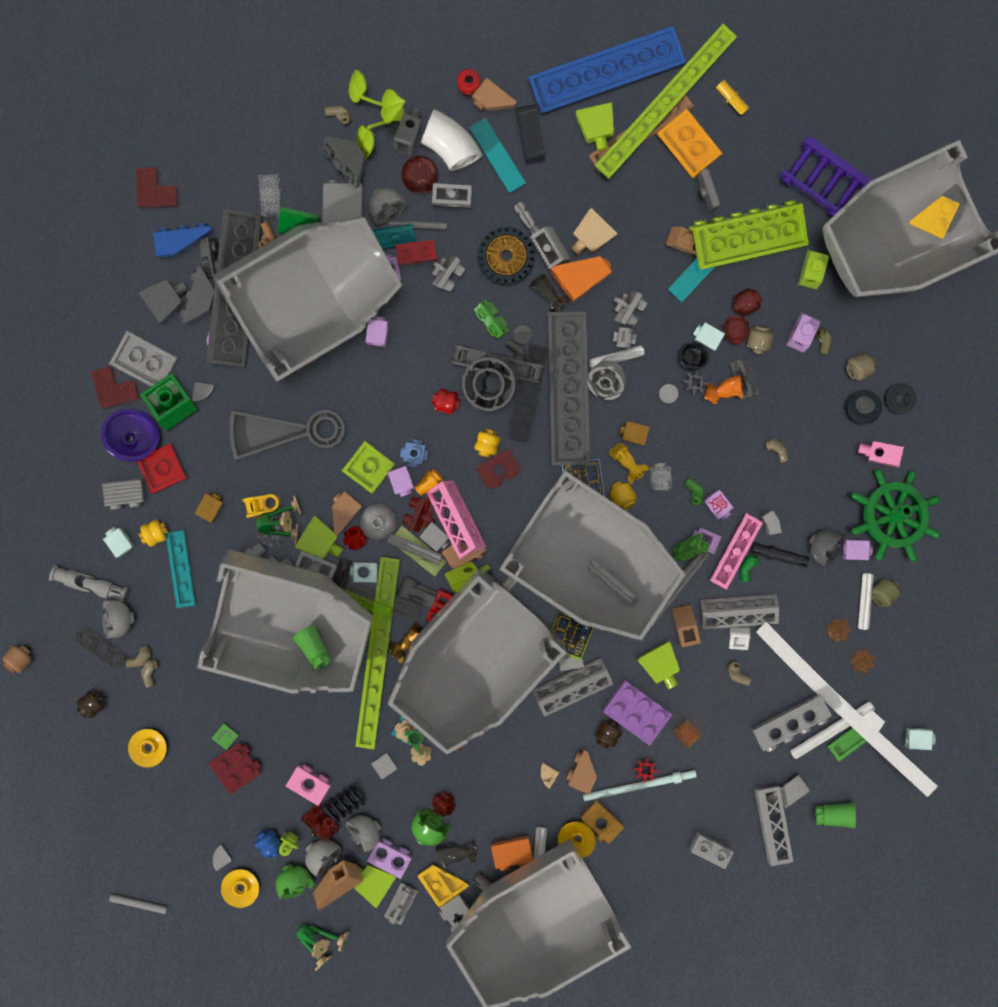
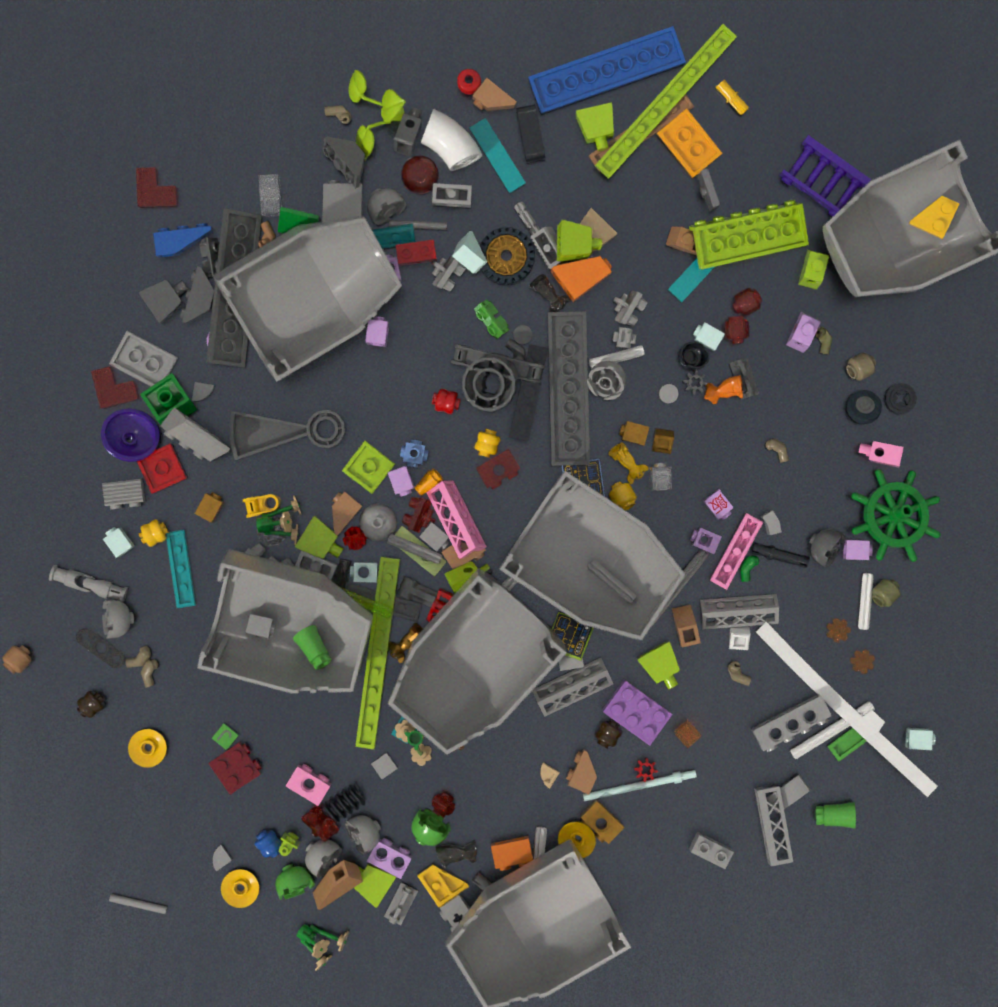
(193, 436): none -> light grey slope
(260, 627): none -> light grey brick
(469, 253): none -> light aqua slope
(575, 241): none -> lime torso
(663, 441): none -> pearl gold slope
(689, 548): bright green hinge -> none
(696, 491): bright green arm -> none
(760, 339): dark tan head -> none

